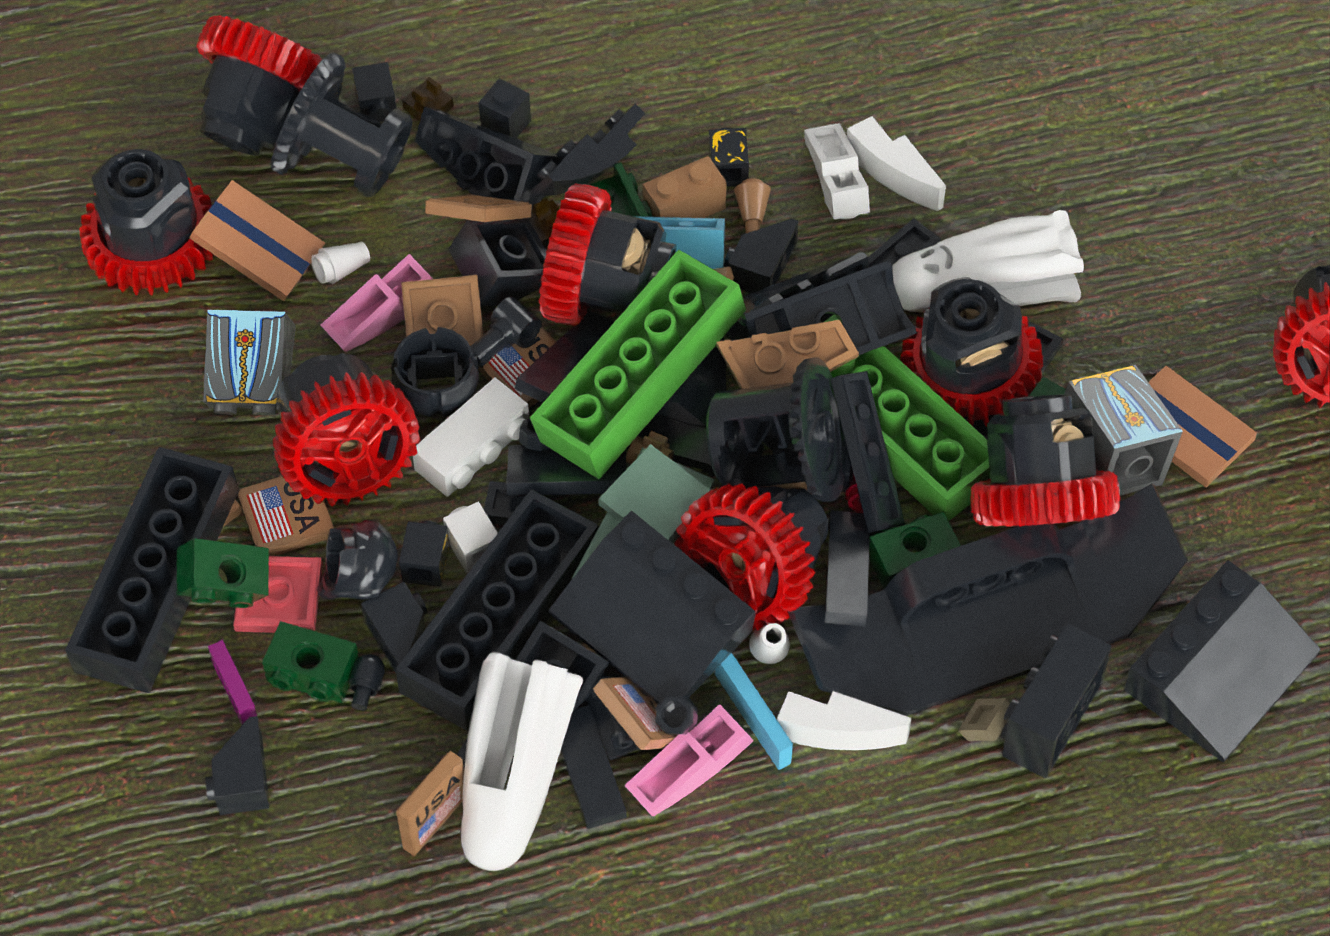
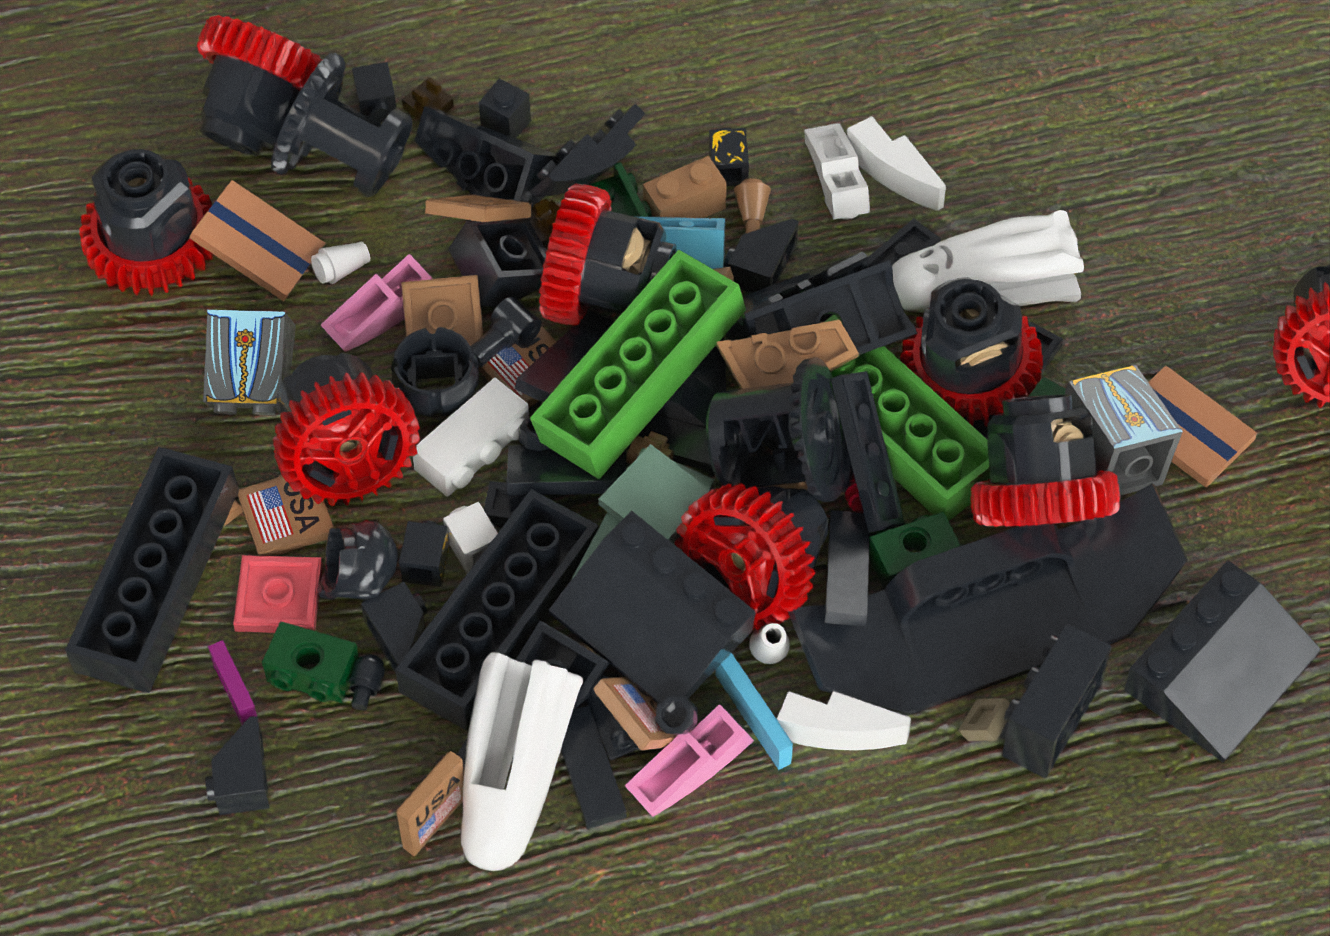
(243, 565): dark green brick -> none

